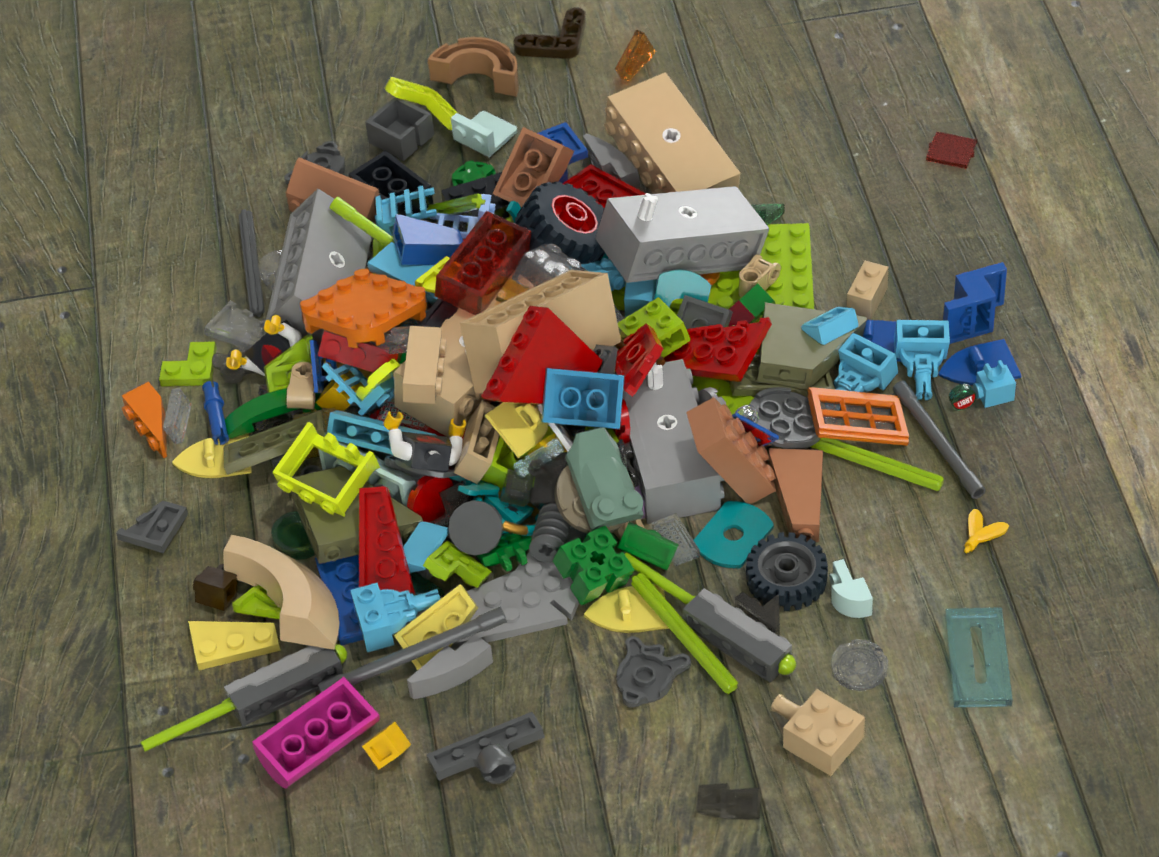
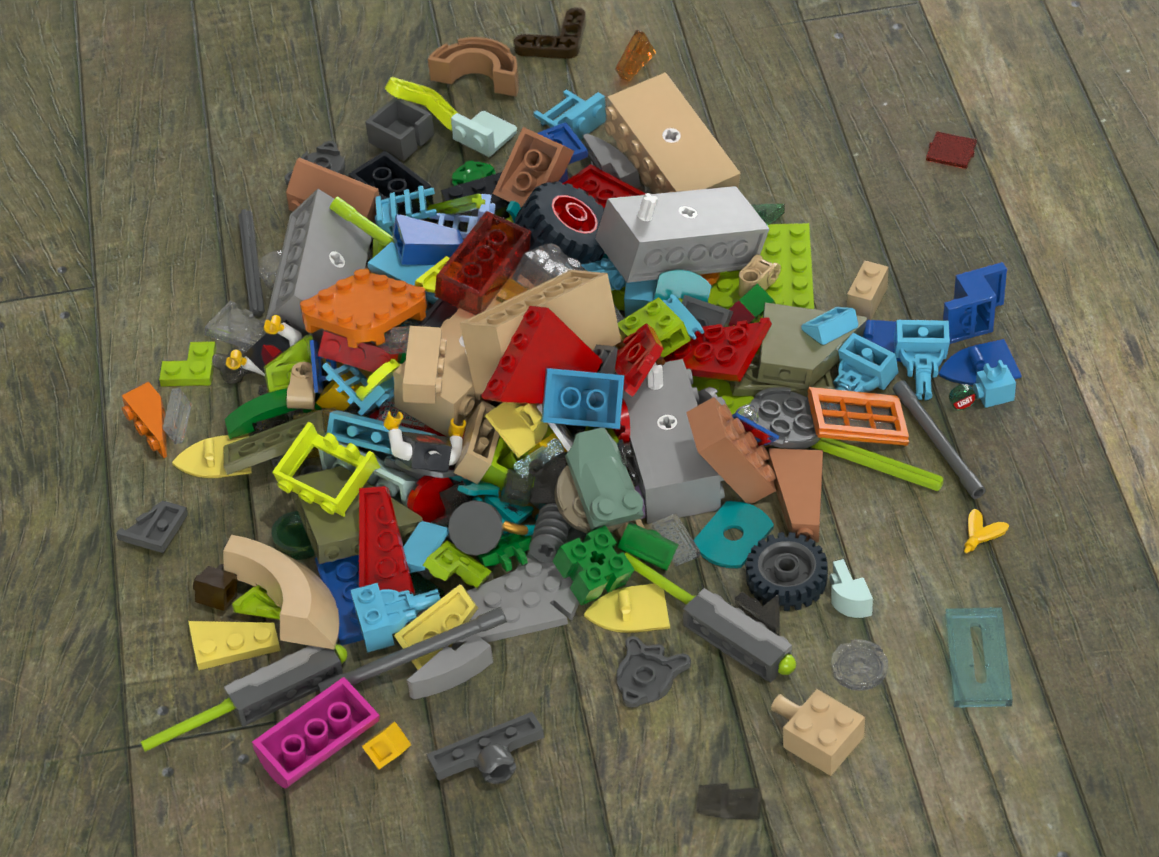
(214, 406): blue pin -> none
(581, 118): none -> medium azure plate
(681, 311): none -> medium azure piece
(684, 633): lime axle -> none

